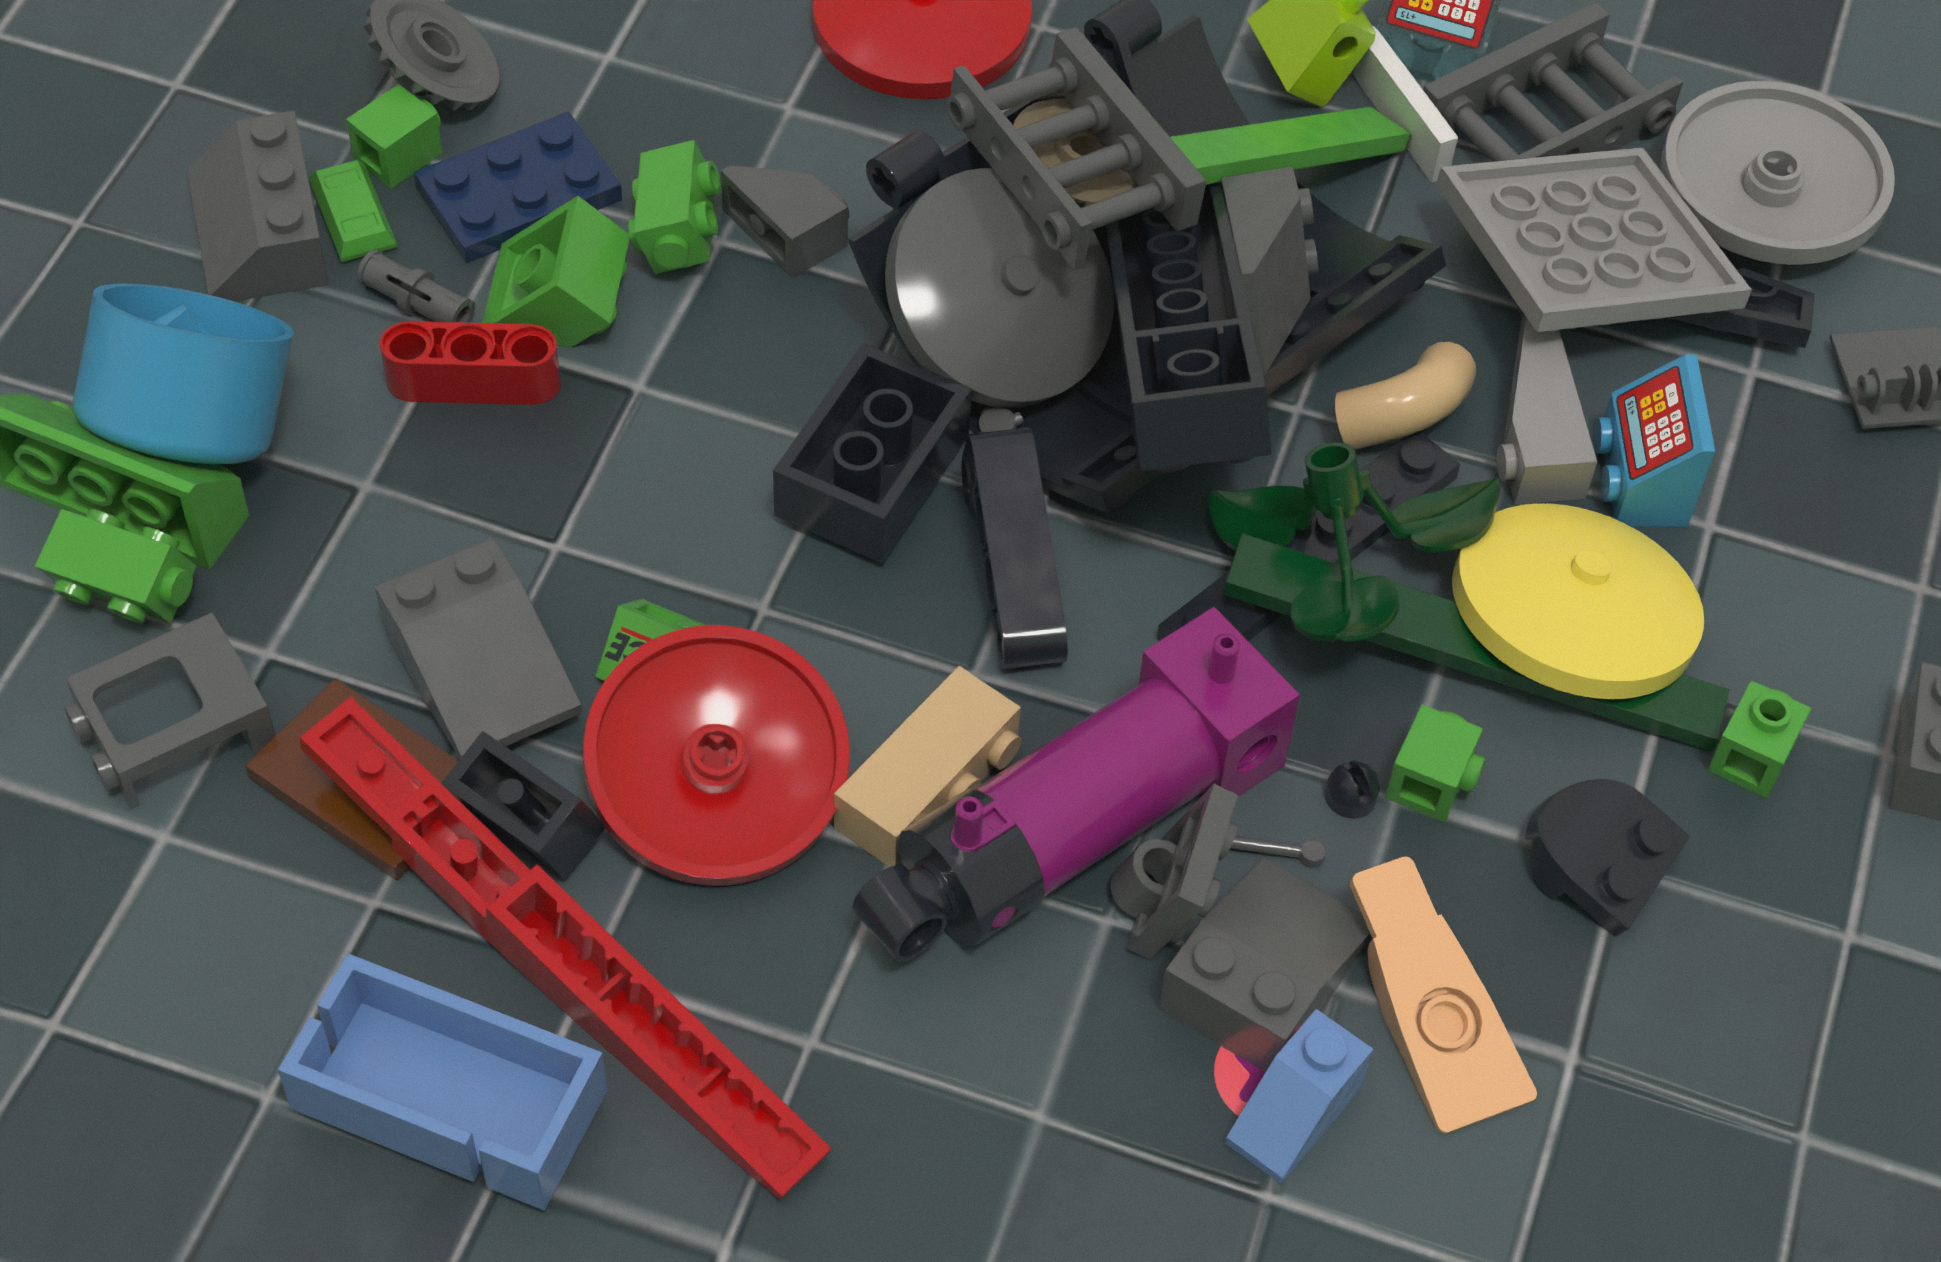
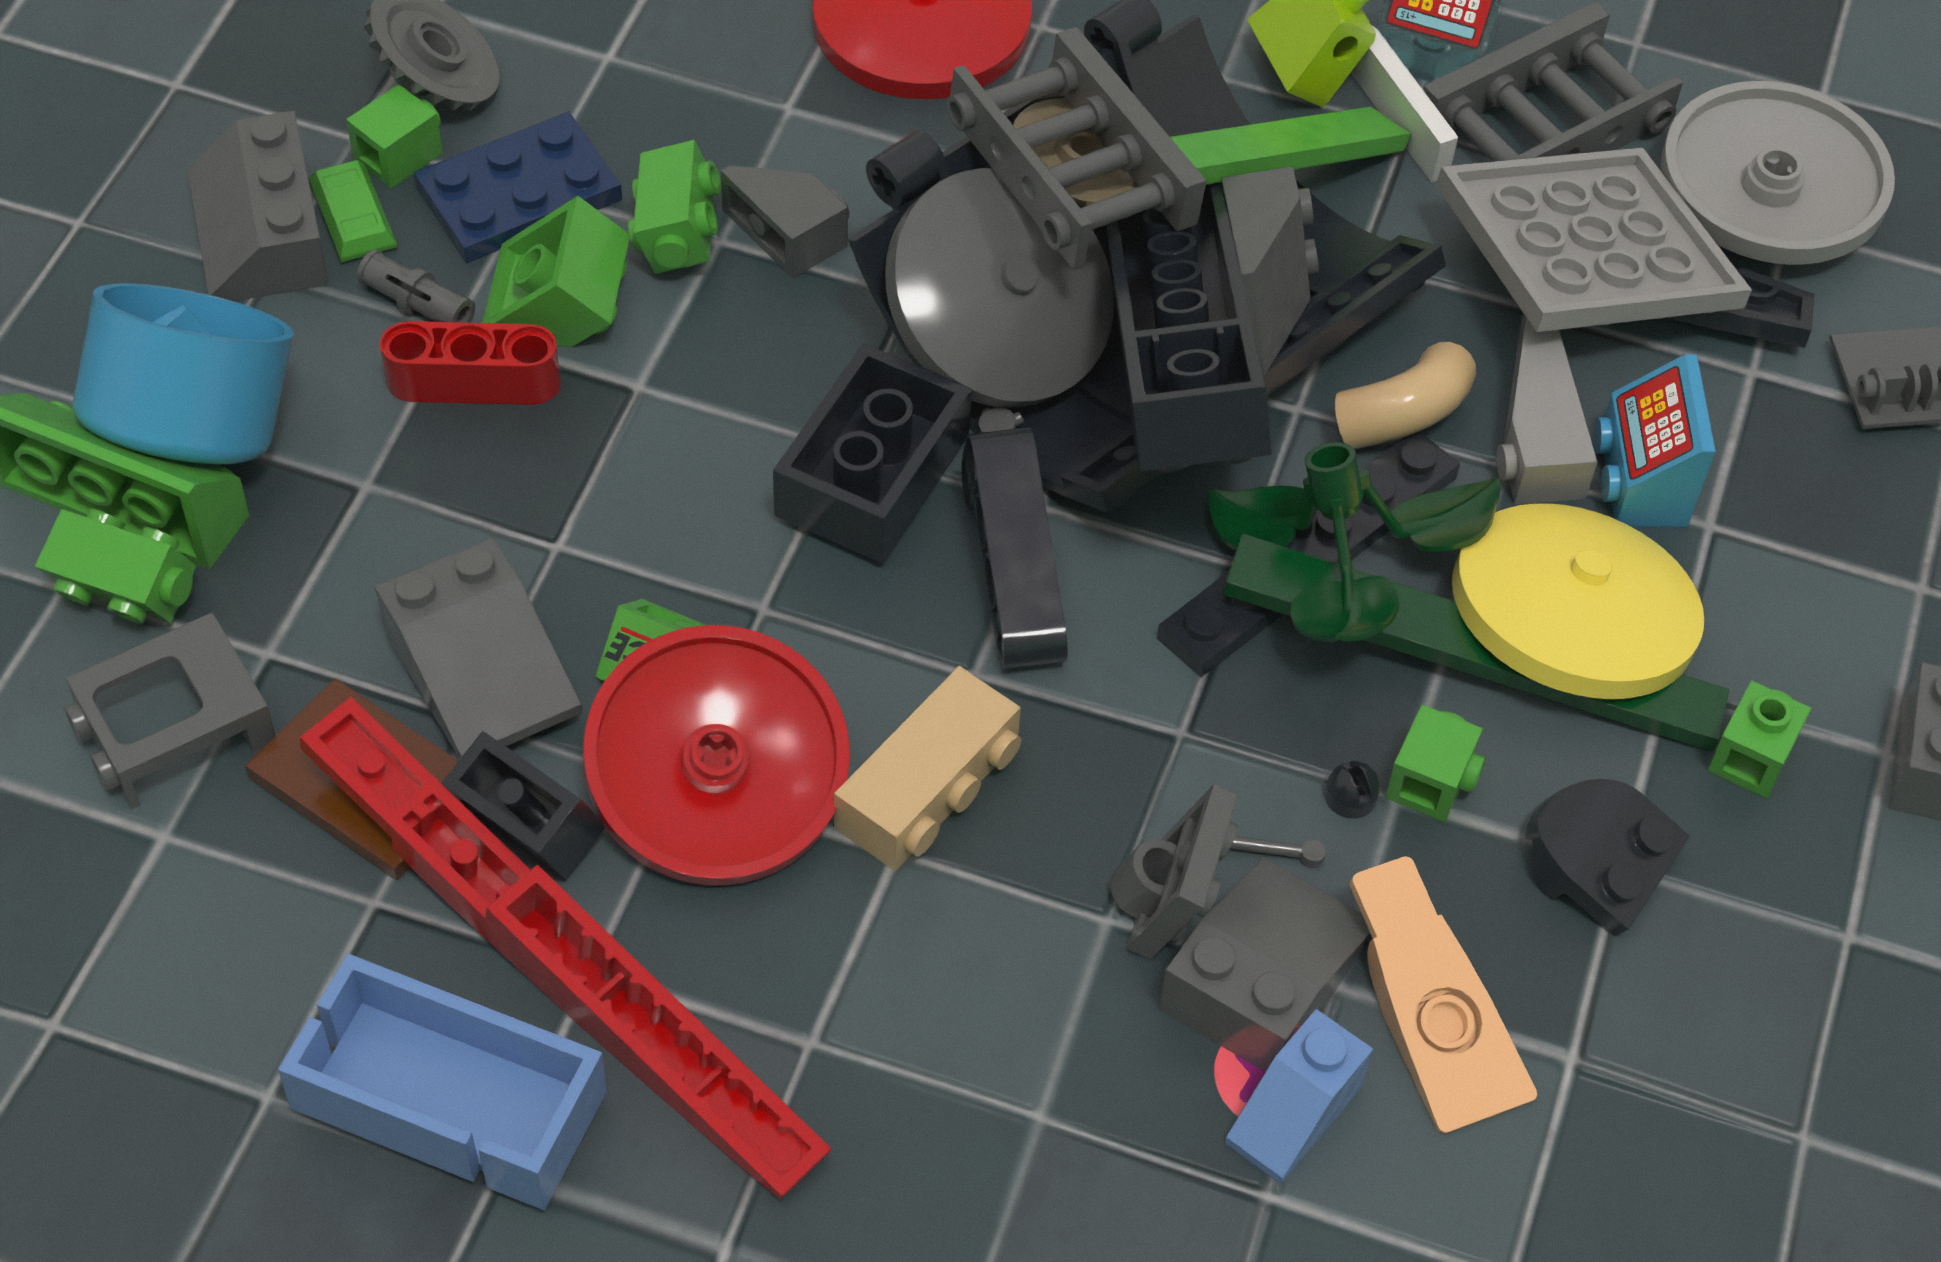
(1196, 719): magenta piece -> none

